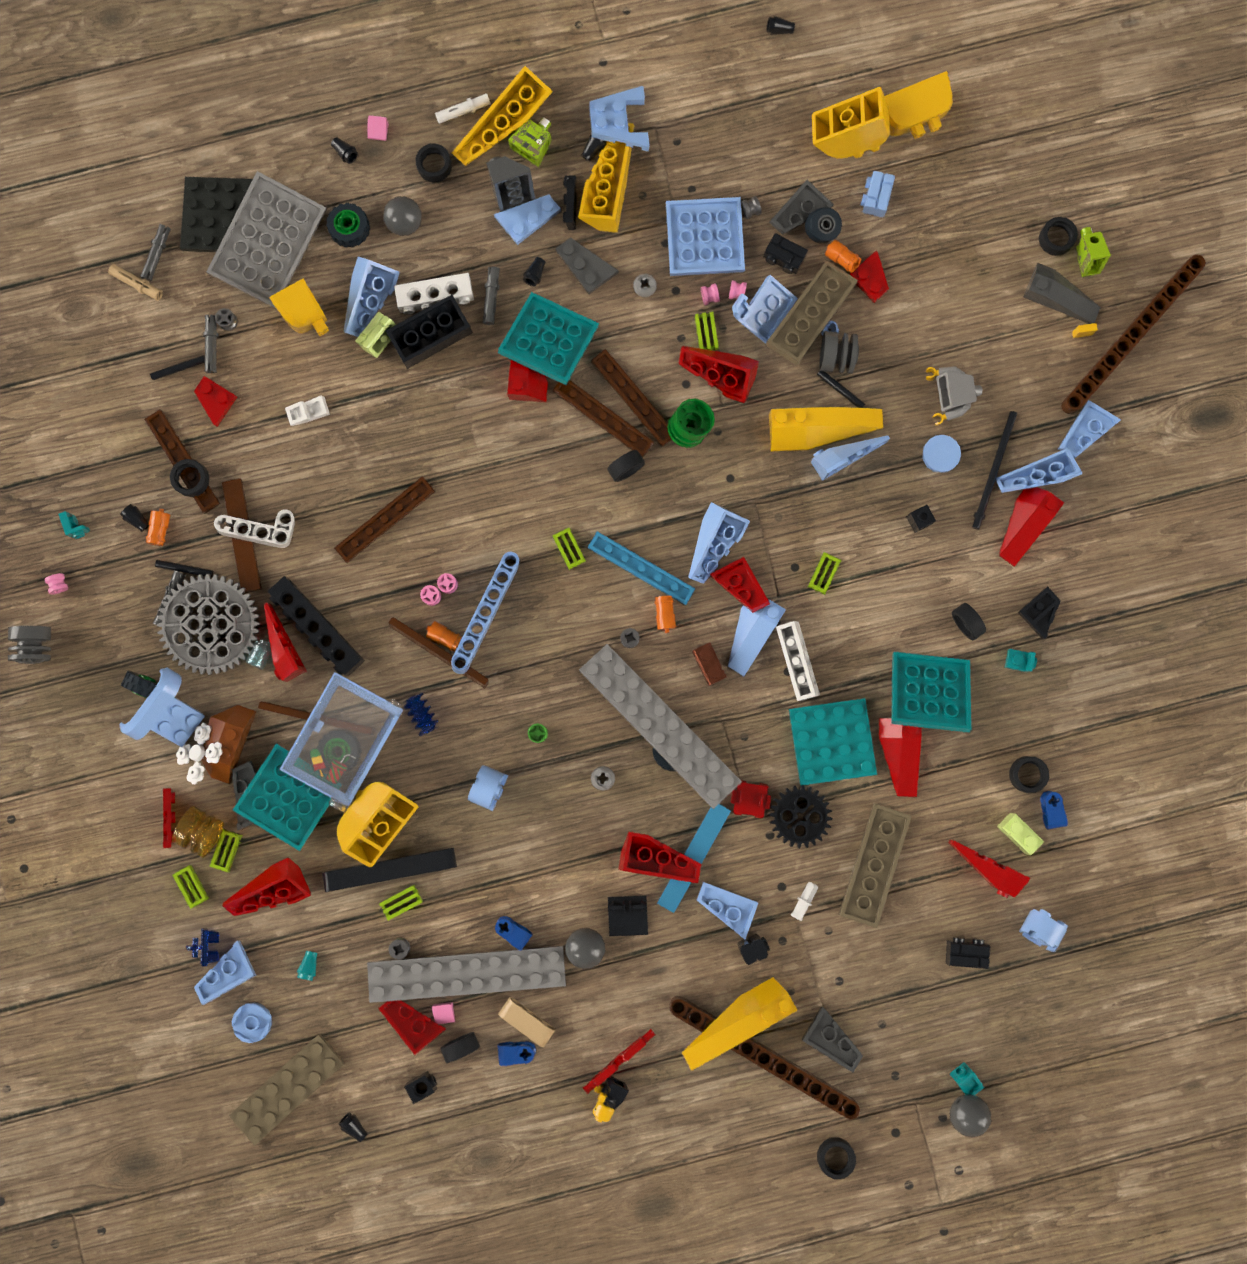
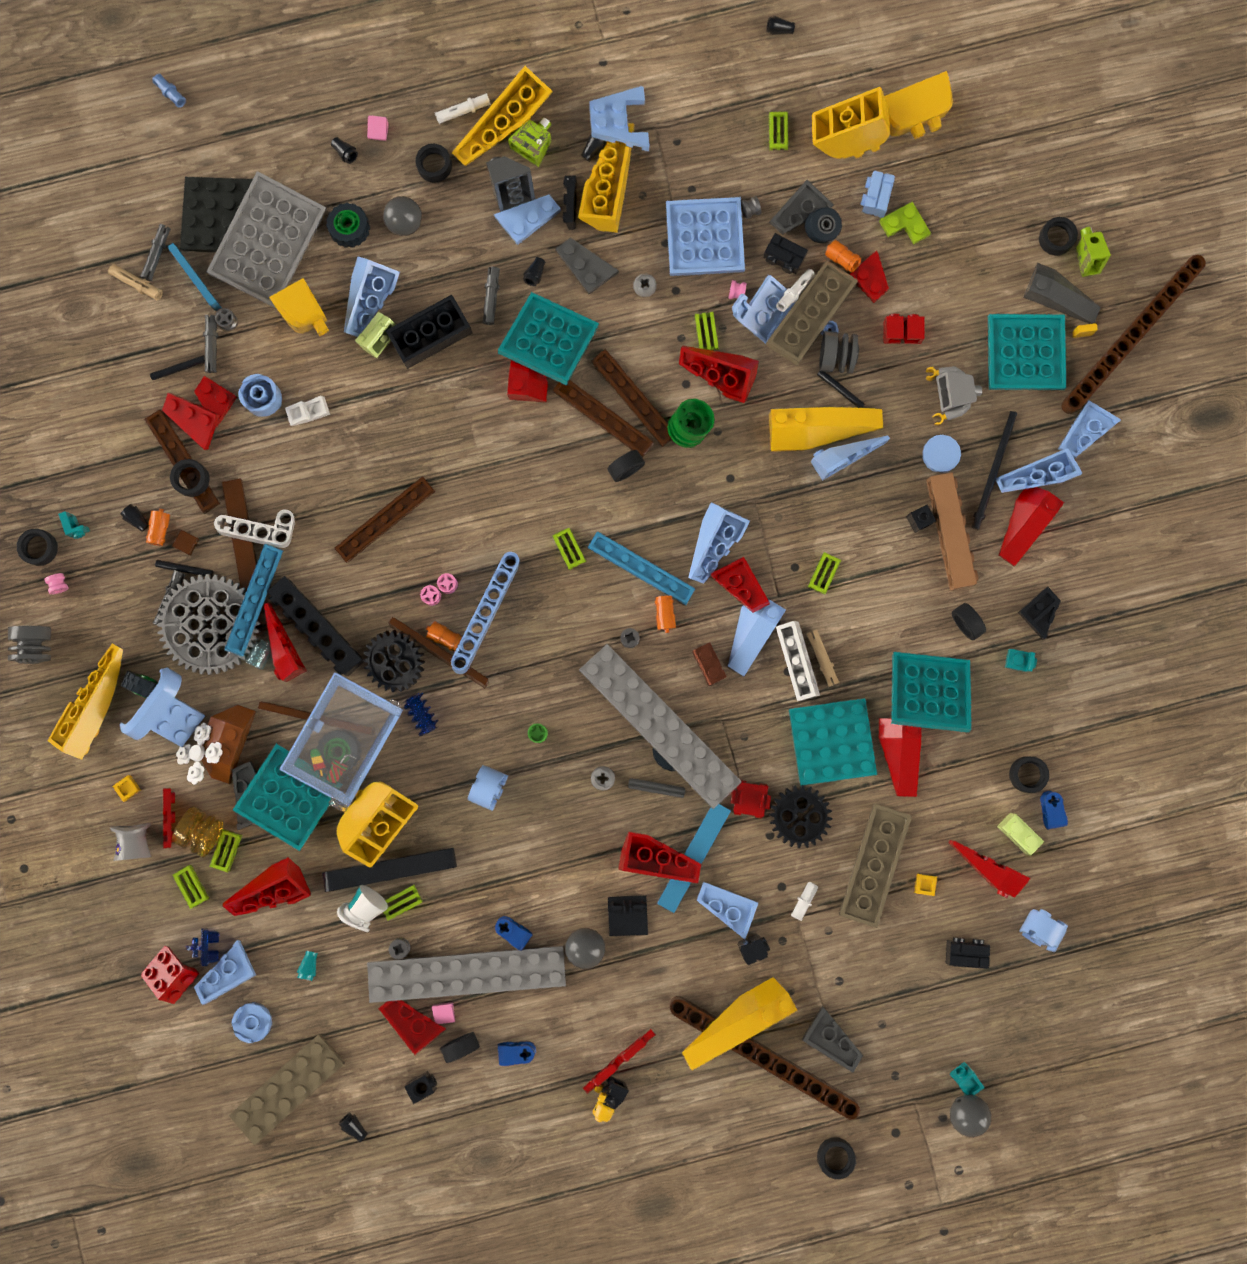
(23, 541): none -> black tyre
(85, 716): none -> yellow wedge
(126, 788): none -> yellow tile
(131, 842): none -> light grey hat
(168, 976): none -> red bracket
(169, 90): none -> medium blue pin
(185, 542): none -> reddish brown tile
(192, 419): none -> red wing
(194, 277): none -> dark azure tile
(250, 395): none -> light blue brick
(253, 600): none -> dark azure tile
(362, 908): none -> white hat
(380, 668): none -> black gear
(425, 288): white brick -> none
(526, 1022): tan beam -> none
(656, 788): none -> dark grey axle
(710, 294): bright pink wheel -> none
(778, 146): none -> lime tile
(792, 294): none -> white pin
(823, 658): none -> tan pin
(907, 328): none -> red piece
(908, 219): none -> lime plate
(925, 884): none -> yellow tile
(951, 531): none -> medium nougat brick
(1026, 352): none -> teal plate

